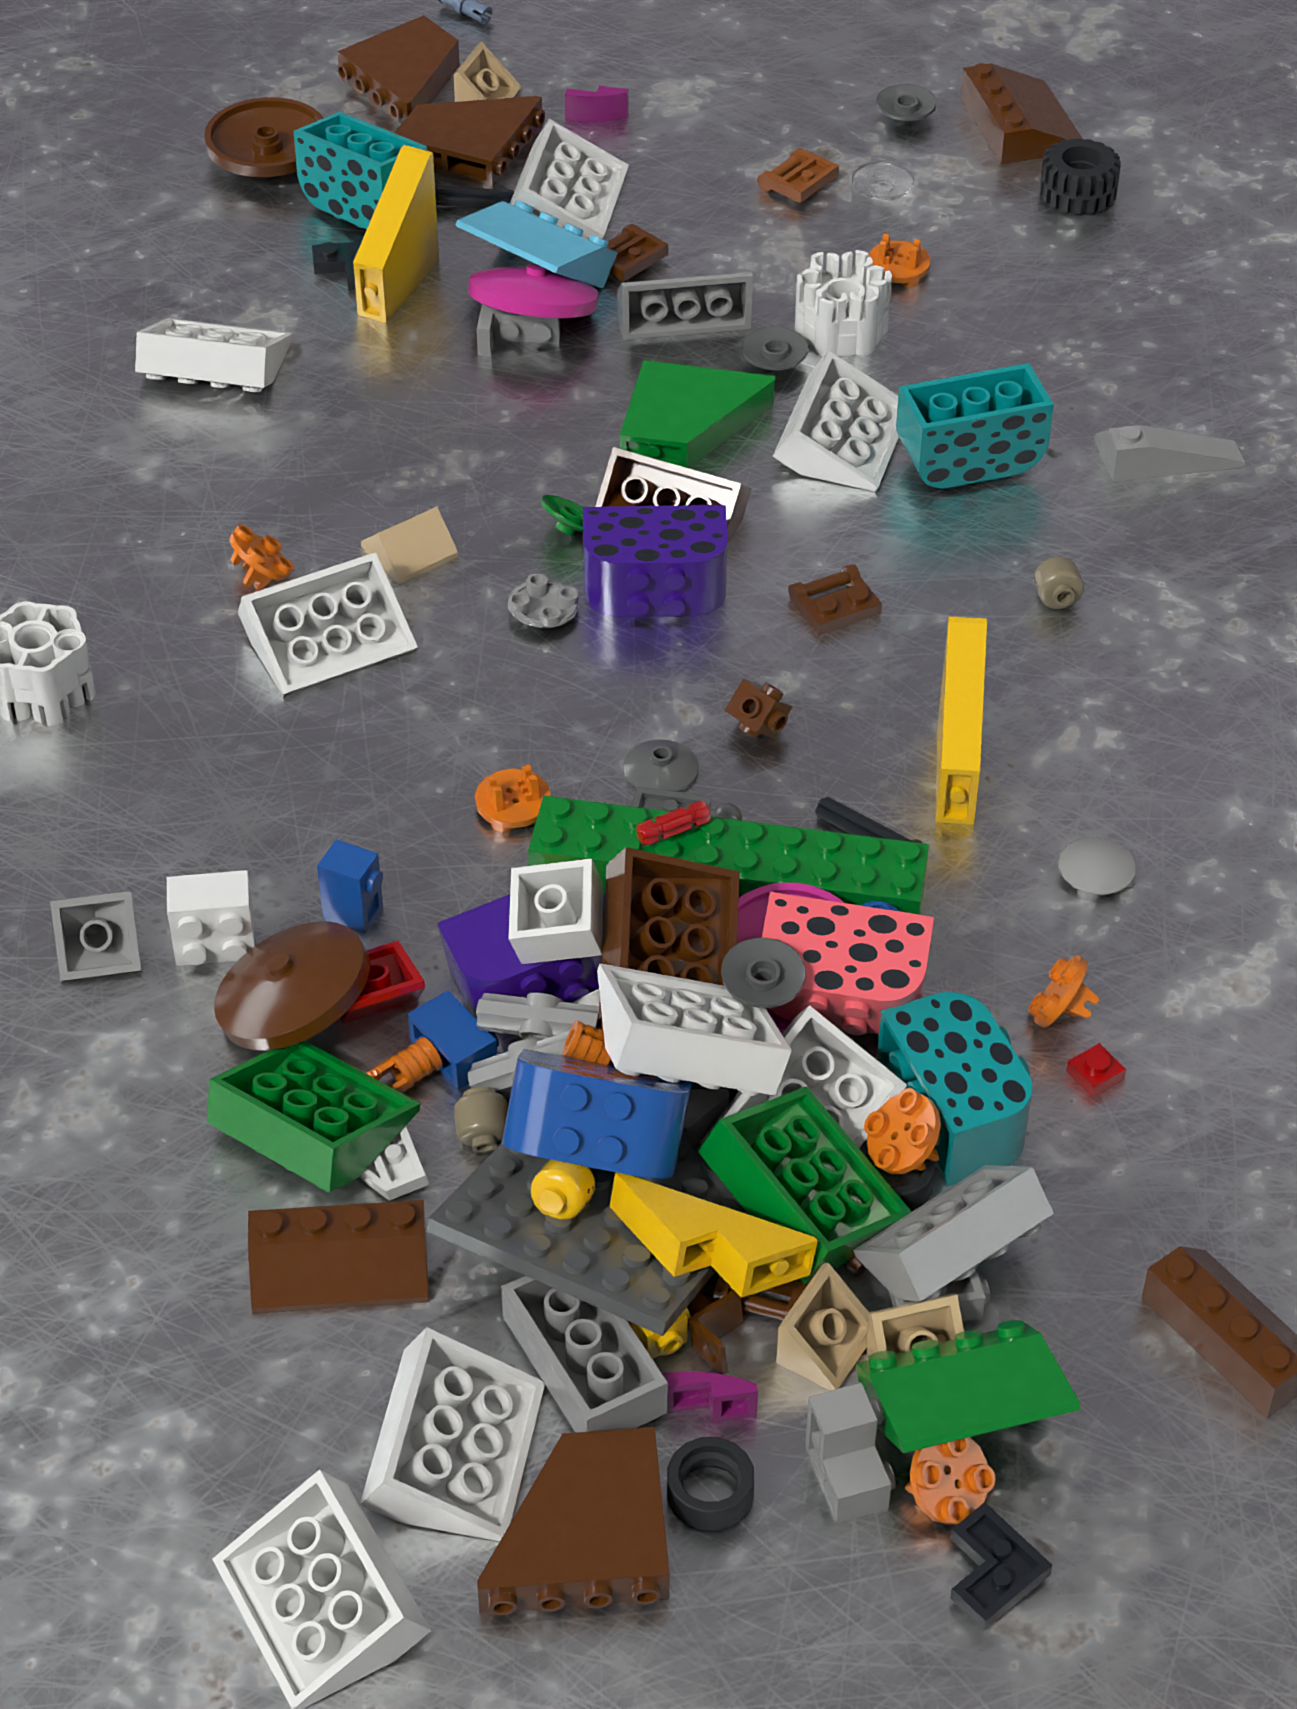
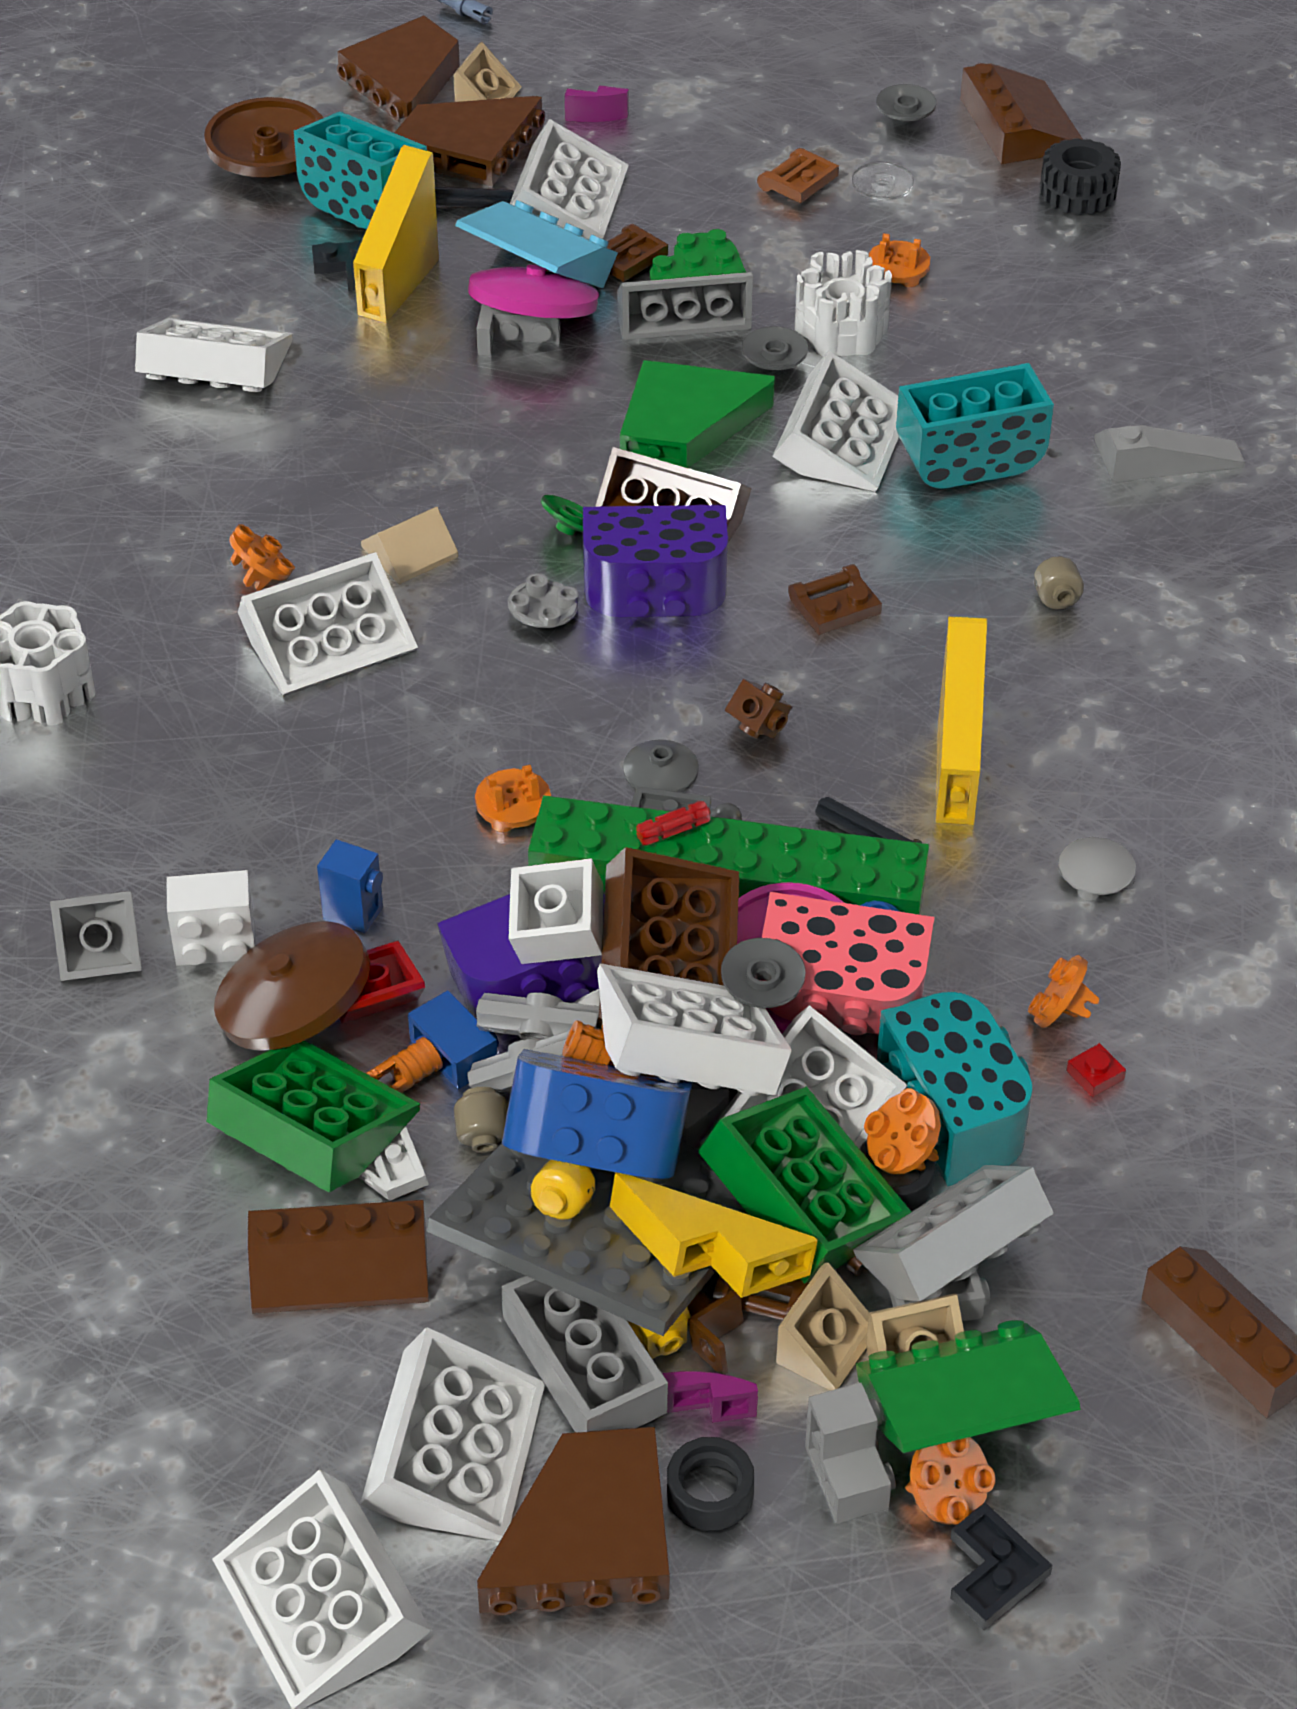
(698, 256): none -> green plate

